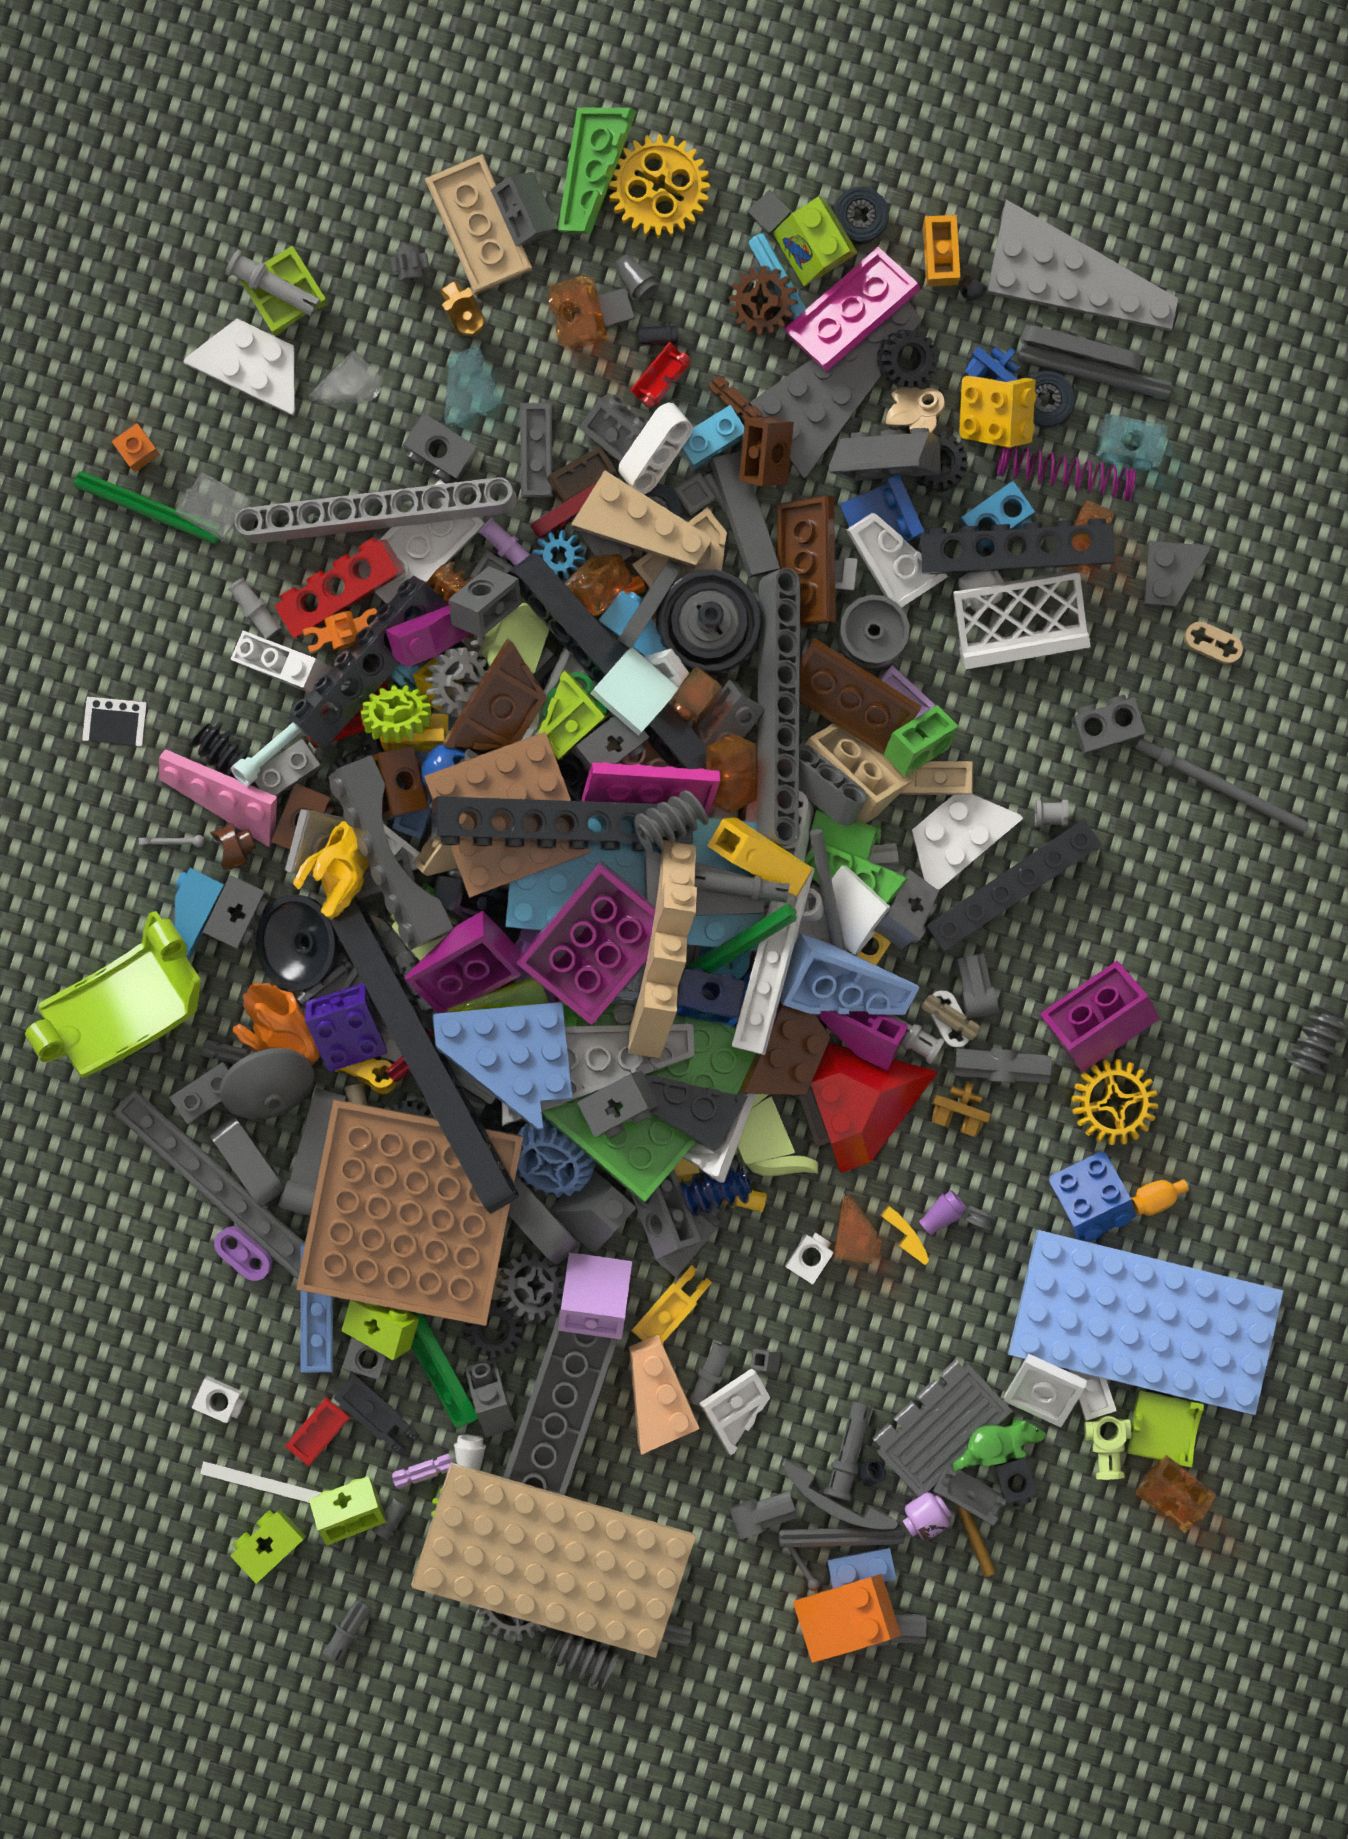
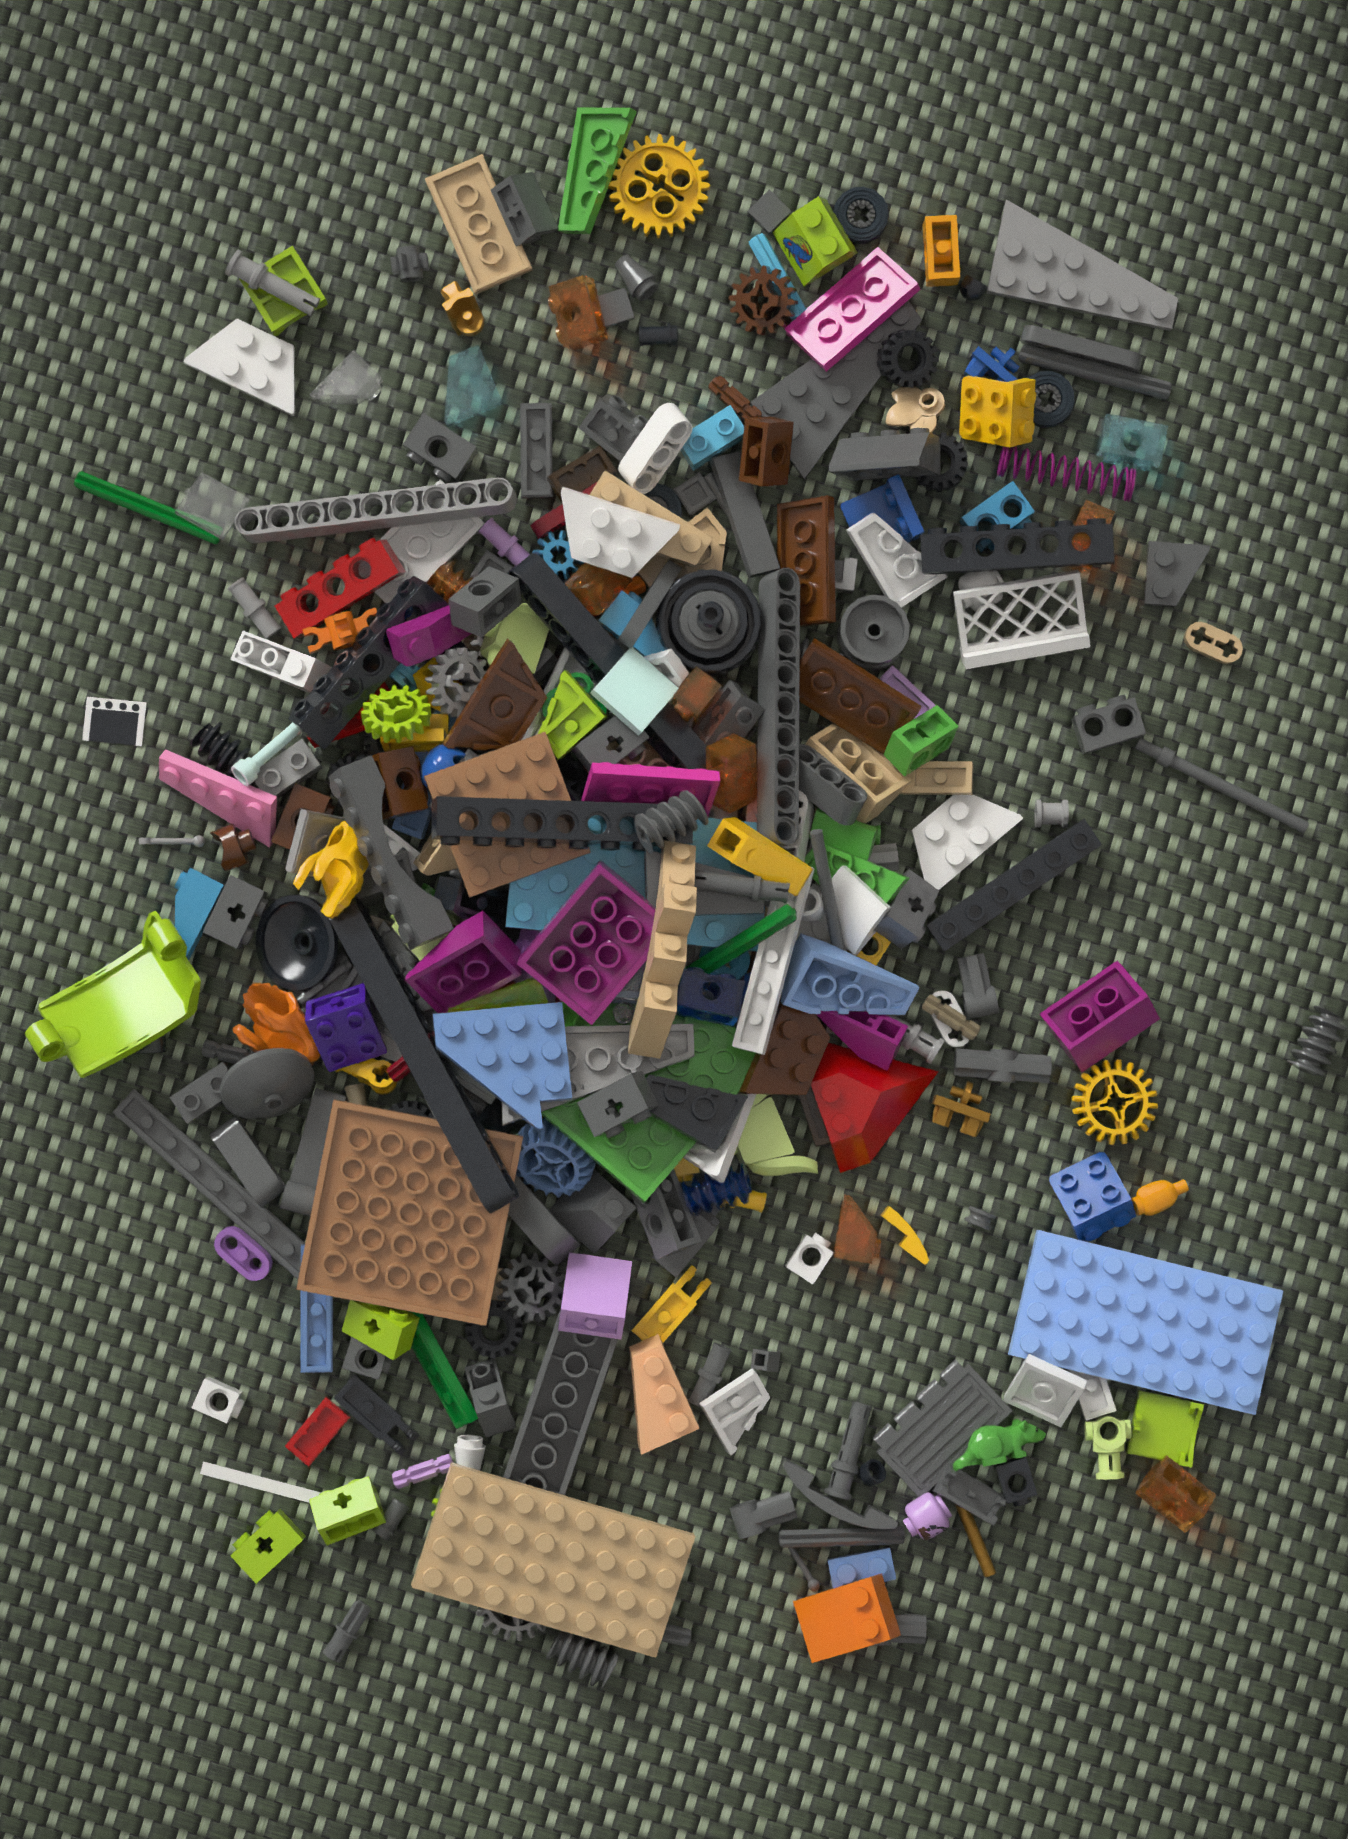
(135, 447): orange brick -> none
(612, 534): none -> white wing
(656, 379): red hinge -> none
(944, 1212): medium lavender cone -> none

